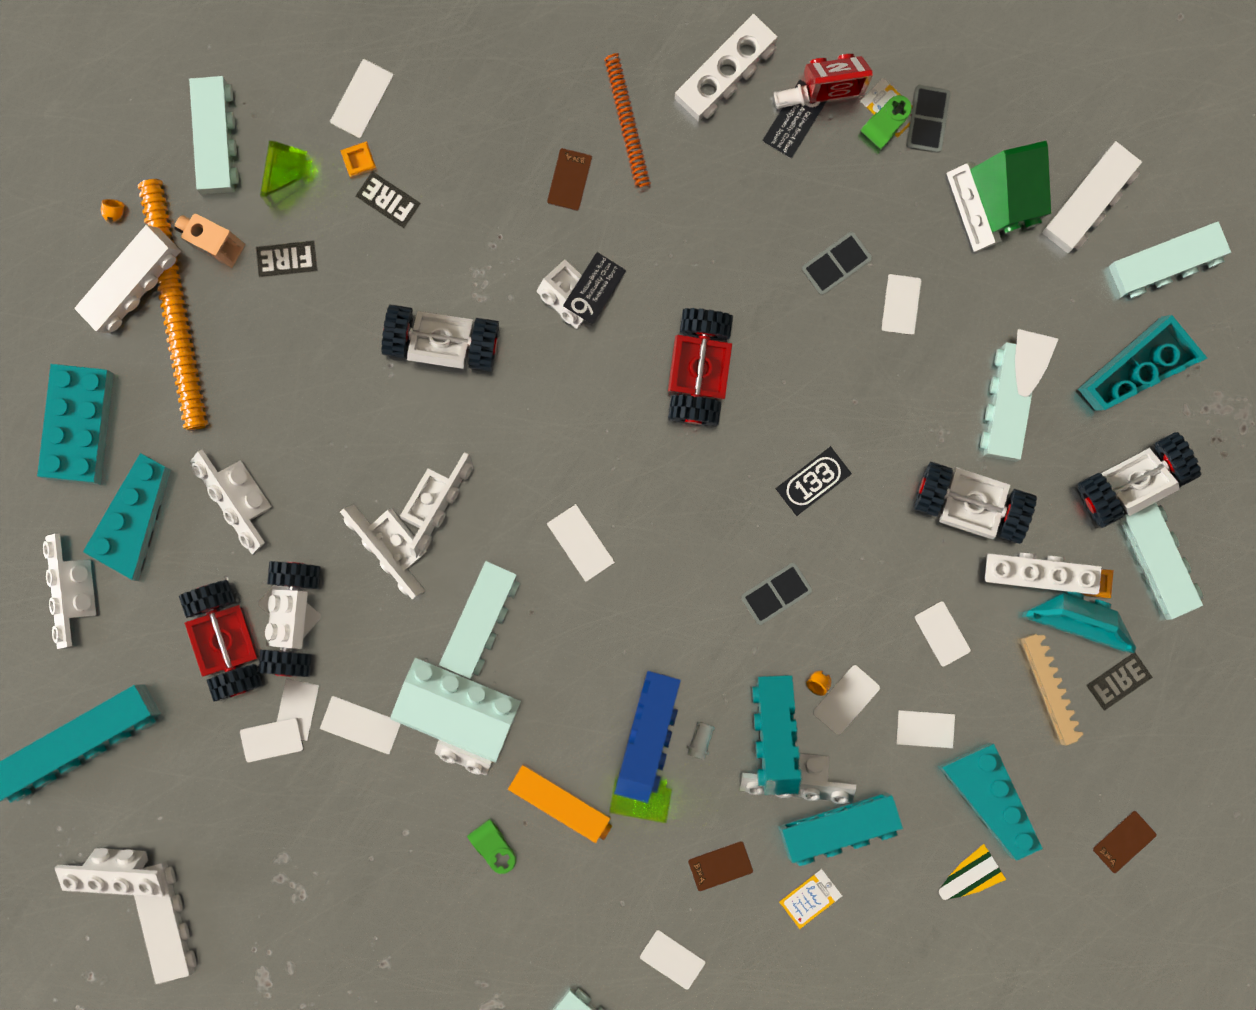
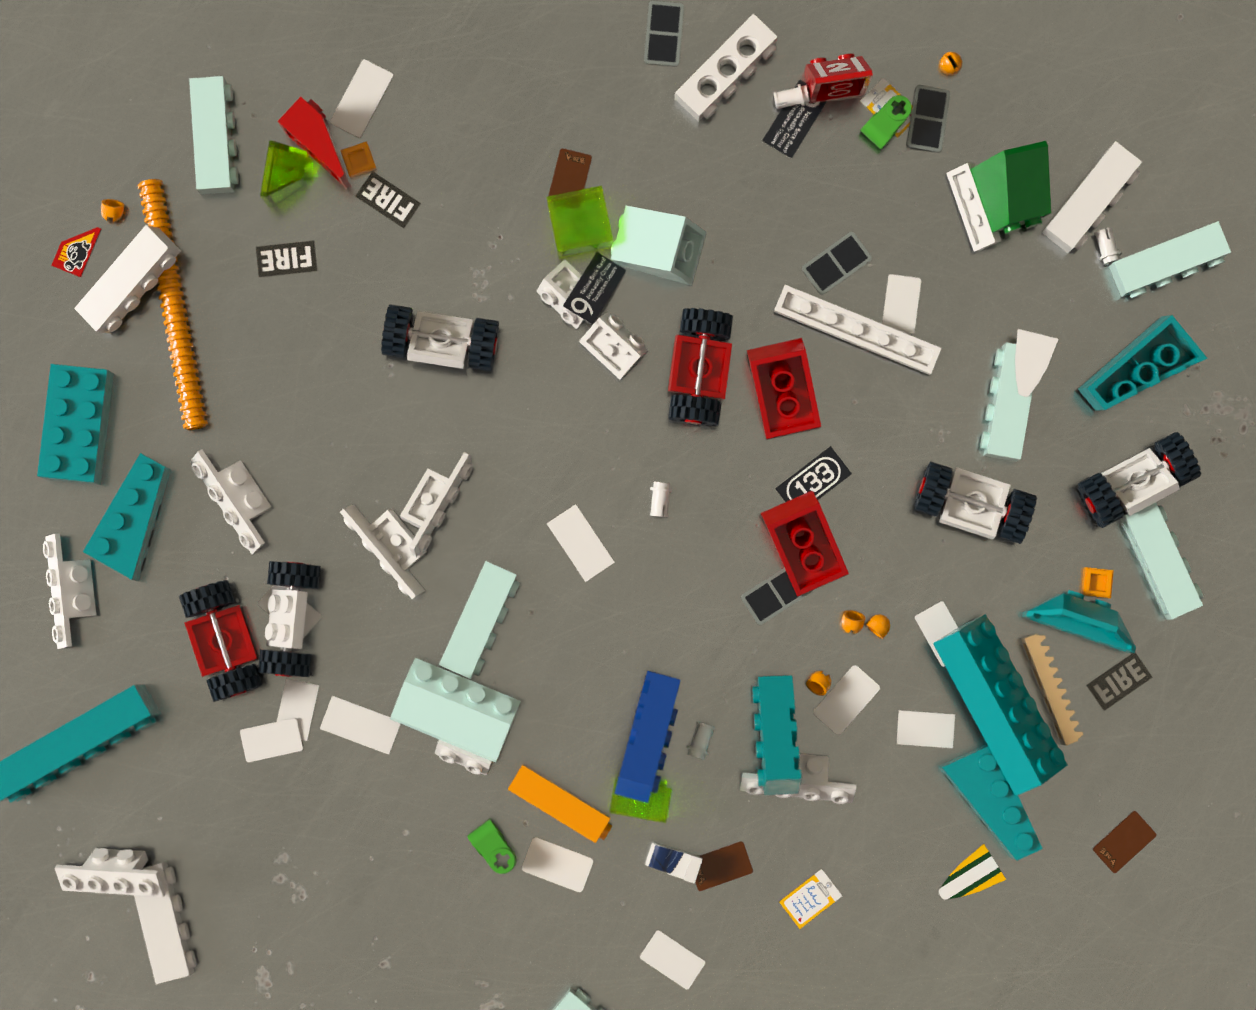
(75, 252): none -> sticker
(210, 238): light nougat torso -> none
(307, 128): none -> red slope
(557, 864): none -> white sticker
(580, 221): none -> clear neon green brick
(613, 344): none -> white bracket
(626, 120): orange piece -> none
(658, 244): none -> light aqua slope
(660, 499): none -> white pin
(663, 33): none -> black sticker
(674, 862): none -> leg
(784, 388): none -> red slope
(804, 543): none -> red slope
(841, 827): teal brick -> none
(852, 621): none -> light orange hinge
(857, 329): none -> white plate
(879, 625): none -> light orange hinge
(946, 66): none -> light orange hinge
(1000, 705): none -> teal brick
(1043, 574): white bracket -> none
(1107, 246): none -> white pin

